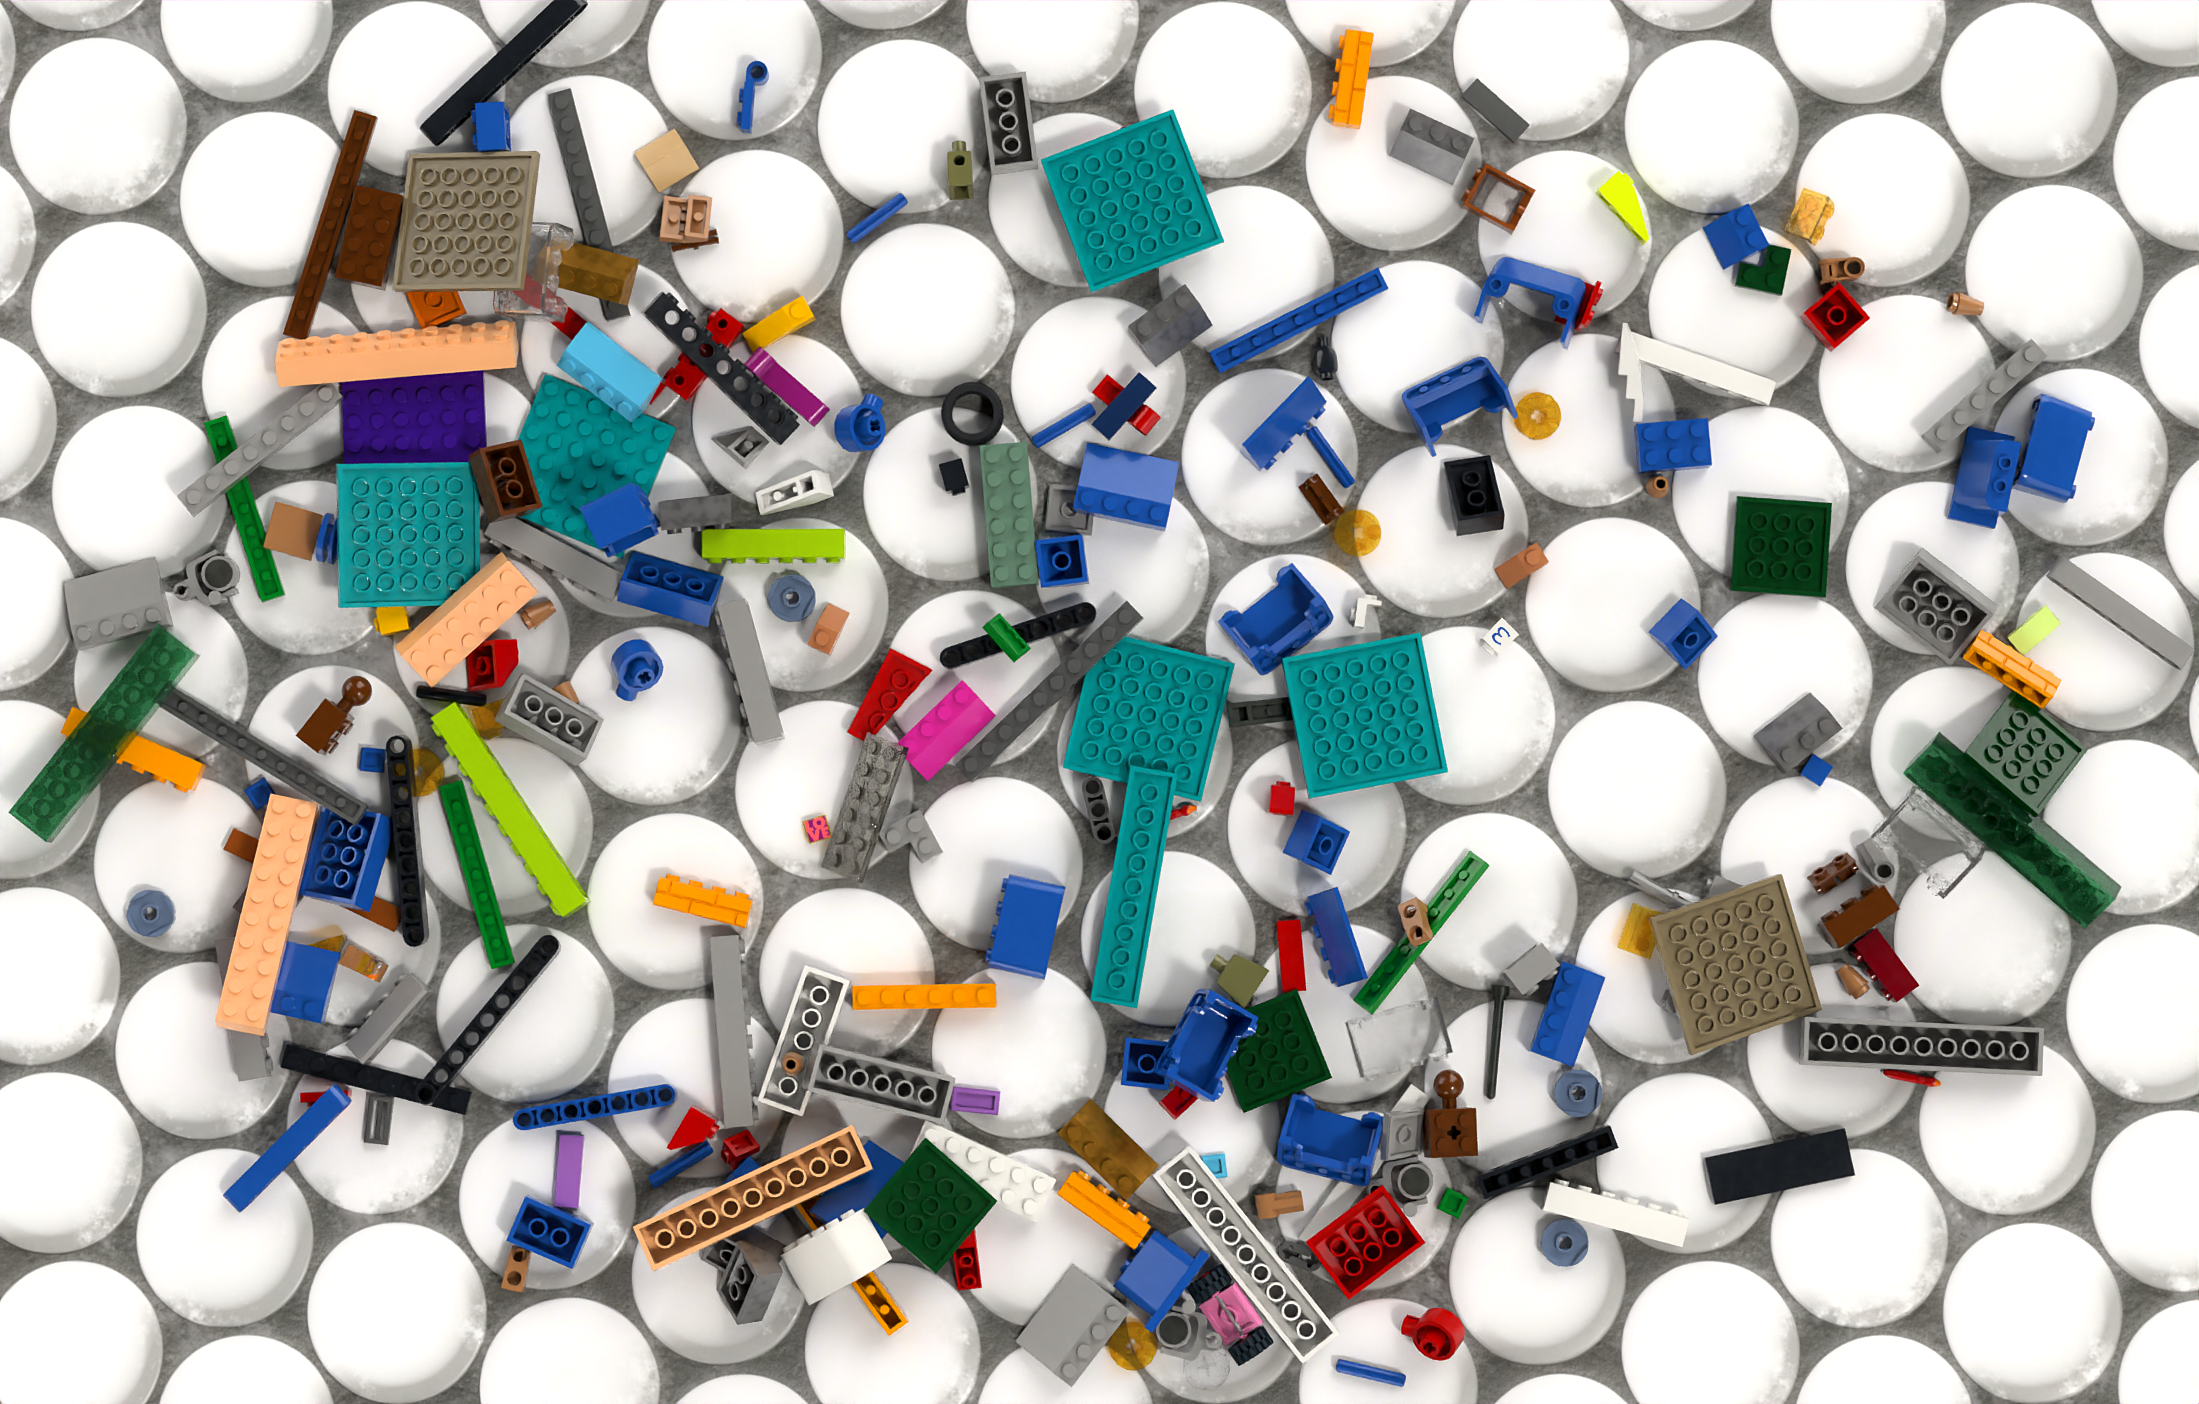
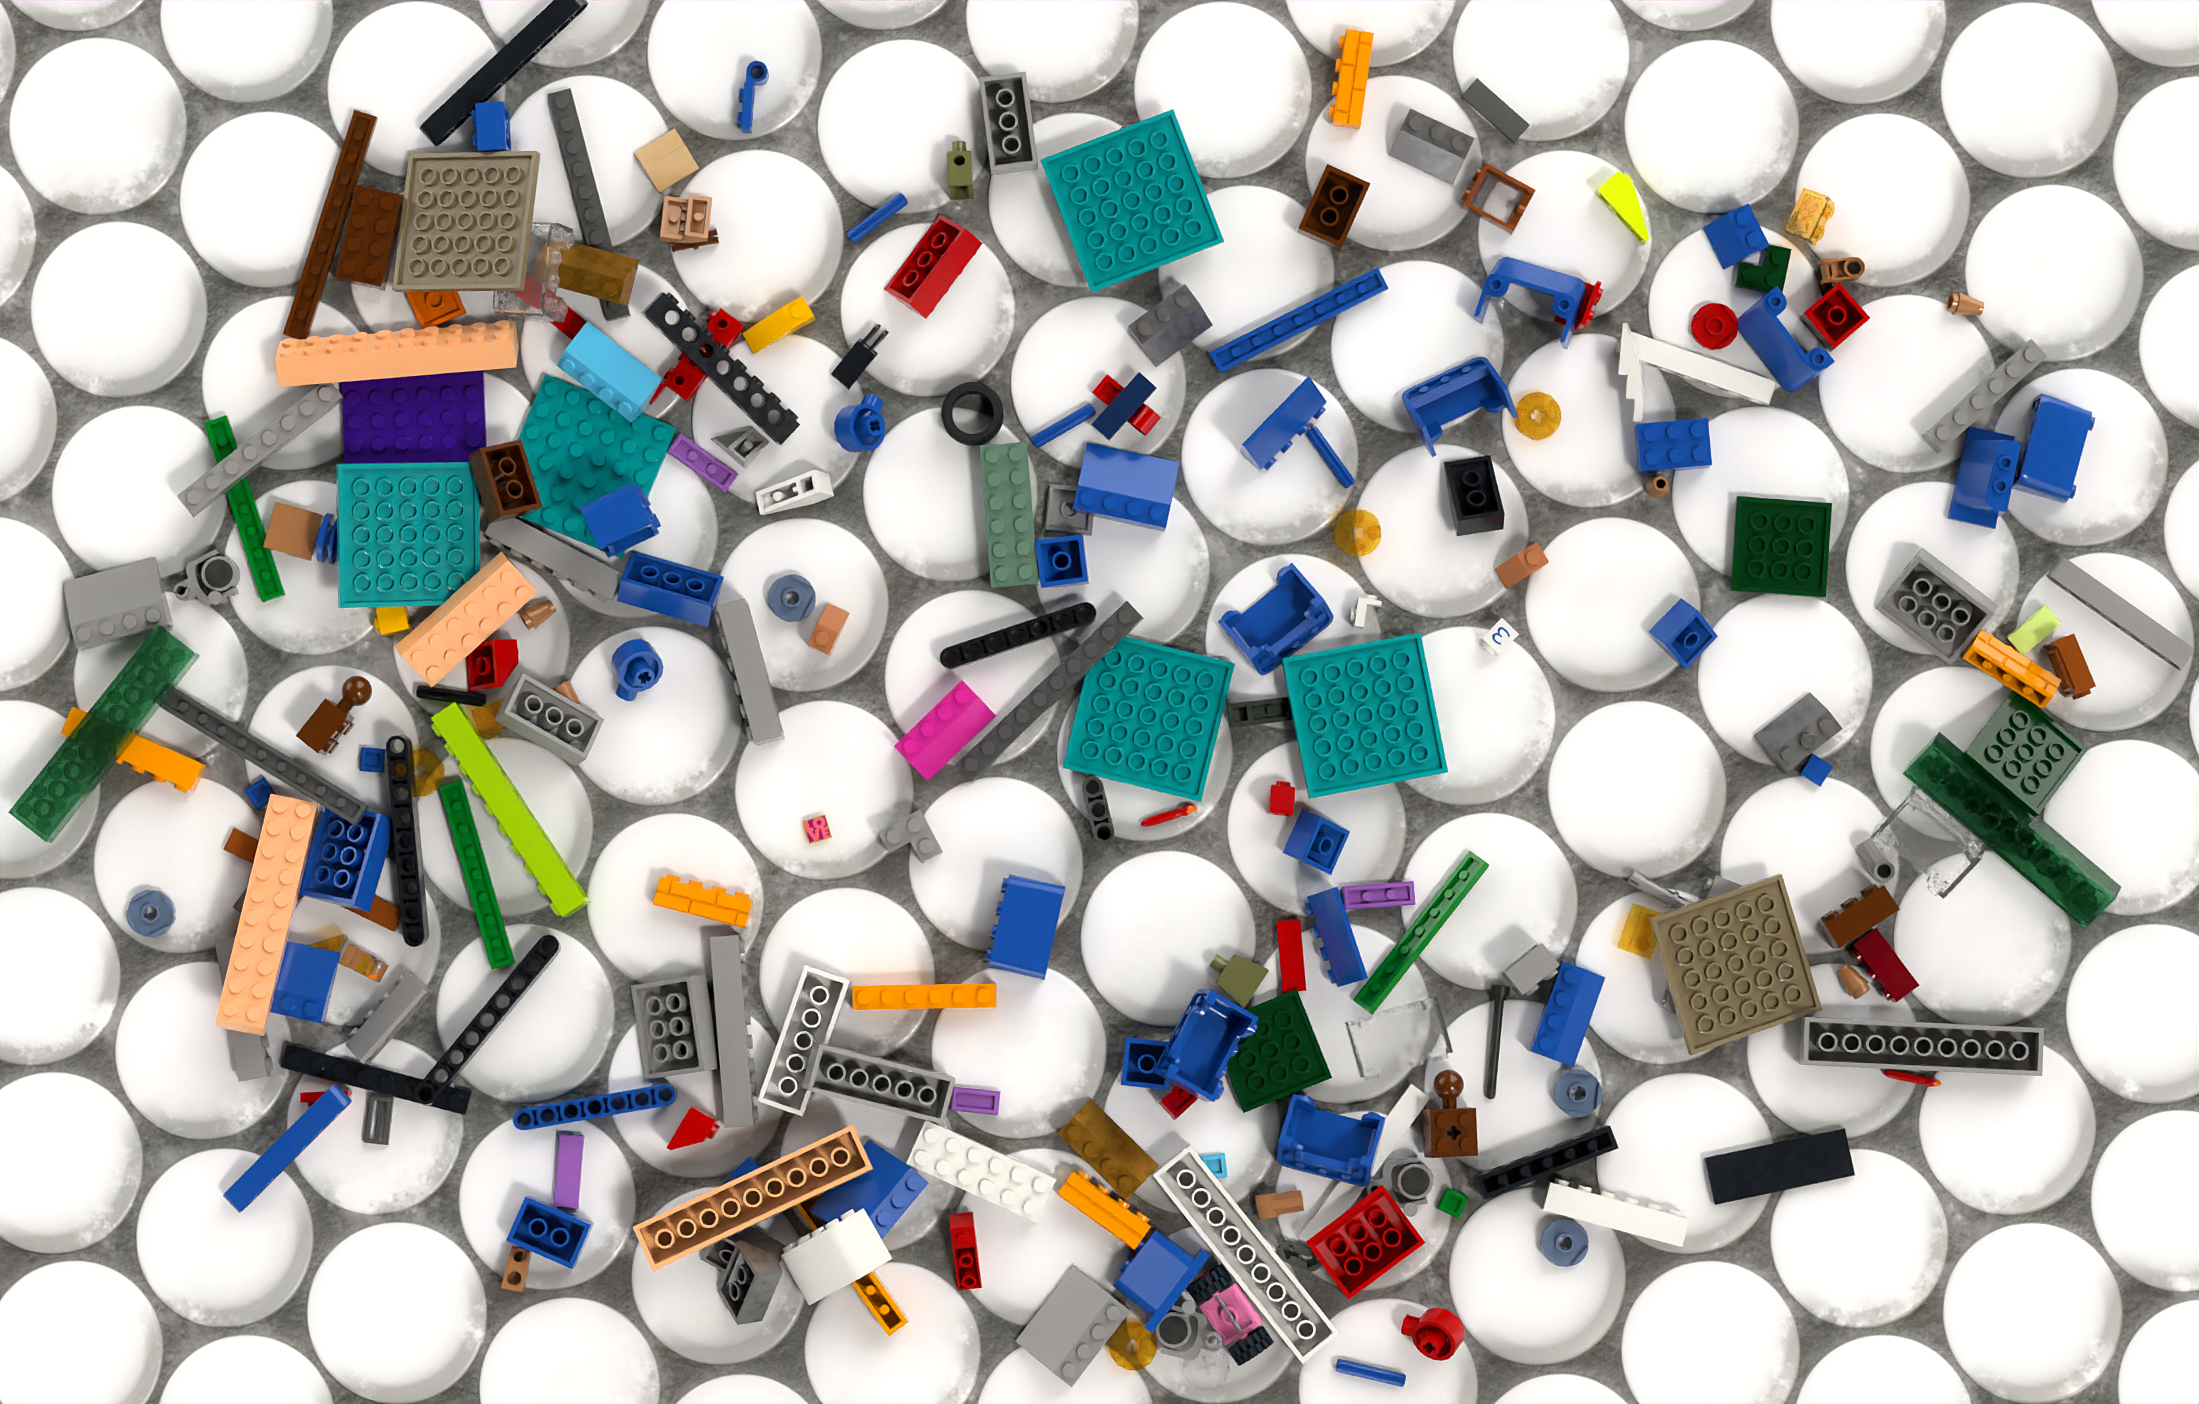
(675, 1026): none -> light grey slope
(680, 1164): blue axle -> none
(696, 513): flat silver slope -> none
(702, 463): none -> medium lavender tile
(739, 1147): red bracket -> none
(768, 544): lime brick -> none
(786, 386): magenta beam -> none
(798, 1060): medium nougat cone -> none
(858, 359): none -> black arm
(864, 807): clear smoke plate -> none
(890, 688): red wing -> none
(930, 1206): dark green plate -> none
(933, 266): none -> red slope
(954, 477): black brick -> none
(1006, 637): green plate -> none
(1133, 886): teal plate -> none
(1321, 499): reddish brown hinge -> none
(1325, 360): black plant -> none
(1333, 207): none -> reddish brown brick
(1378, 895): none -> medium lavender tile
(1402, 1133): light grey tile -> none
(1415, 921): medium nougat leg -> none
(1714, 326): none -> red tile
(1777, 347): none -> blue windscreen
(1841, 866): reddish brown hinge -> none
(2070, 666): none -> dark orange window

